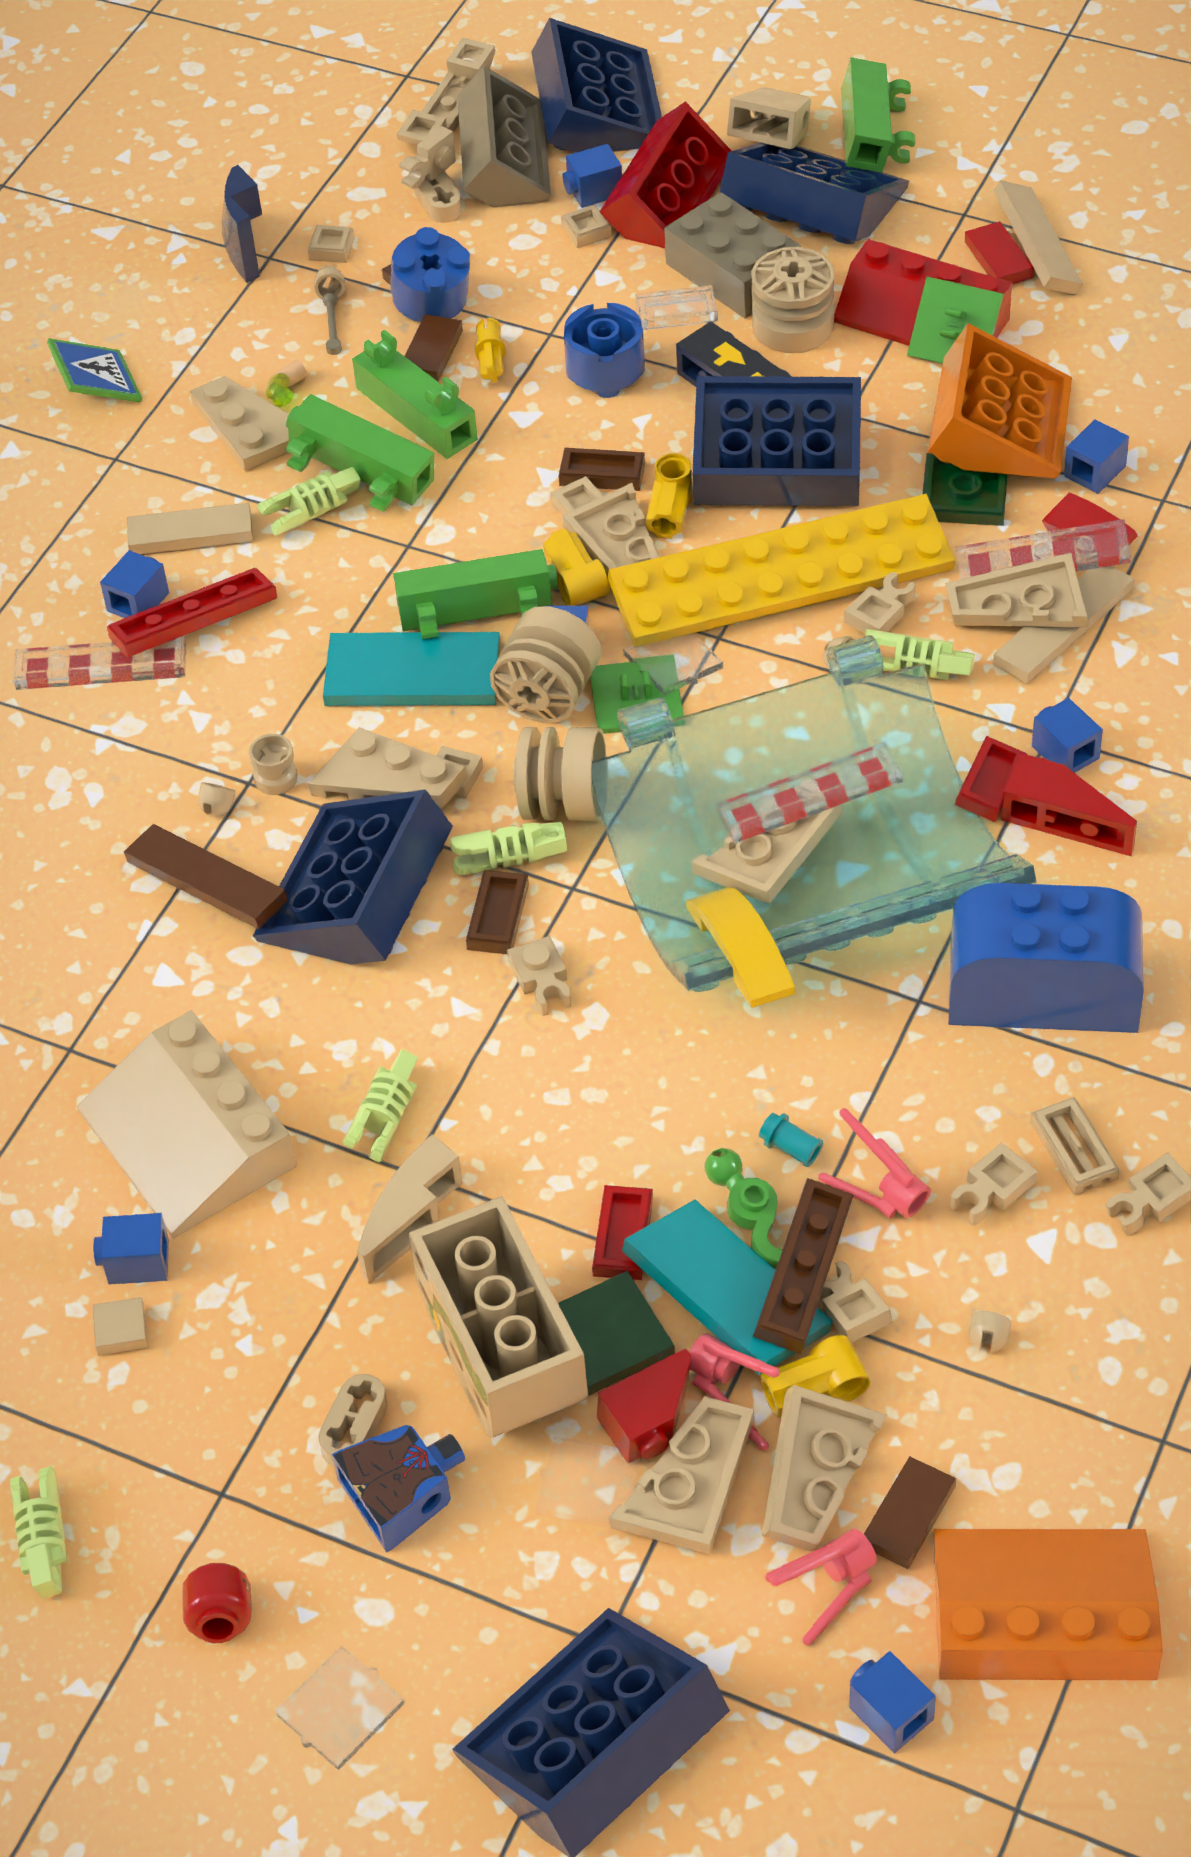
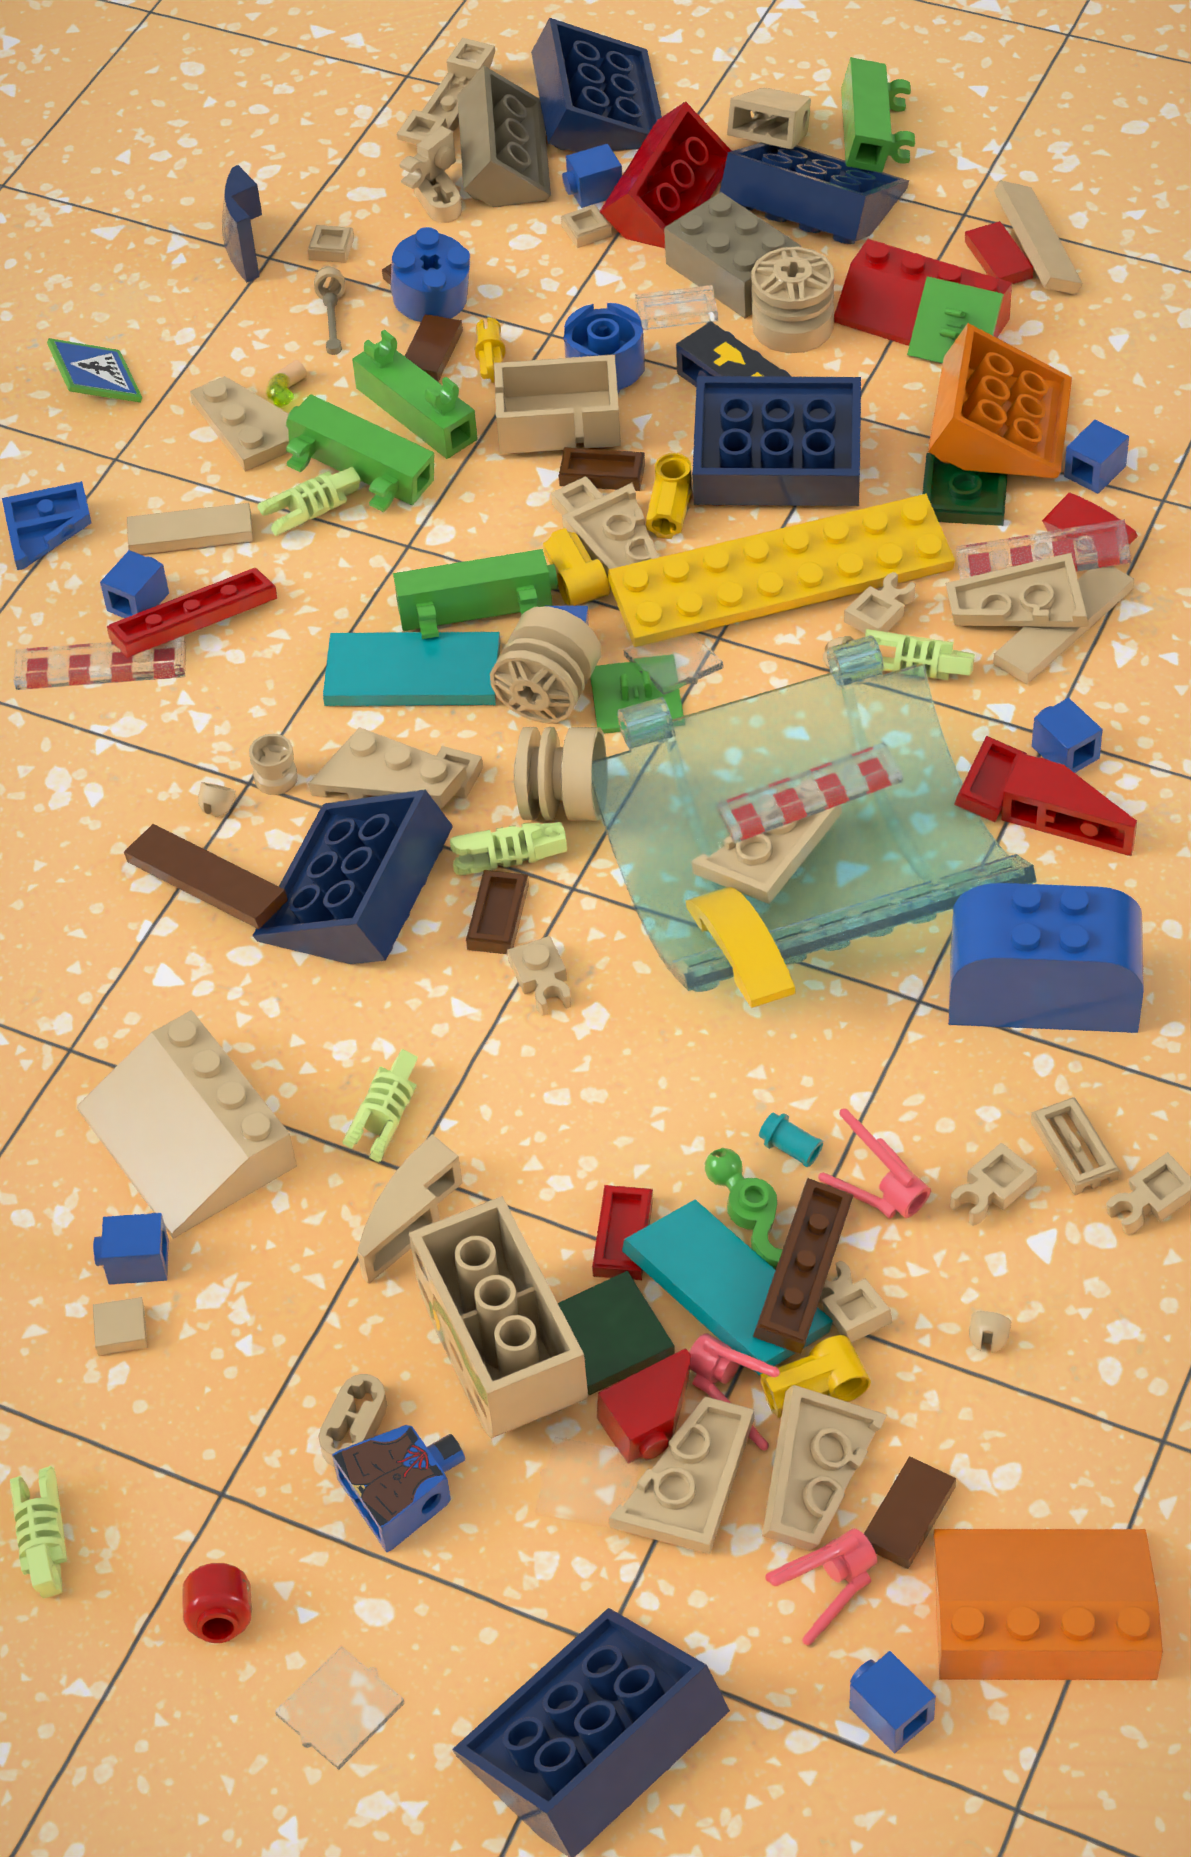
(44, 520): none -> blue wing
(556, 404): none -> tan piece

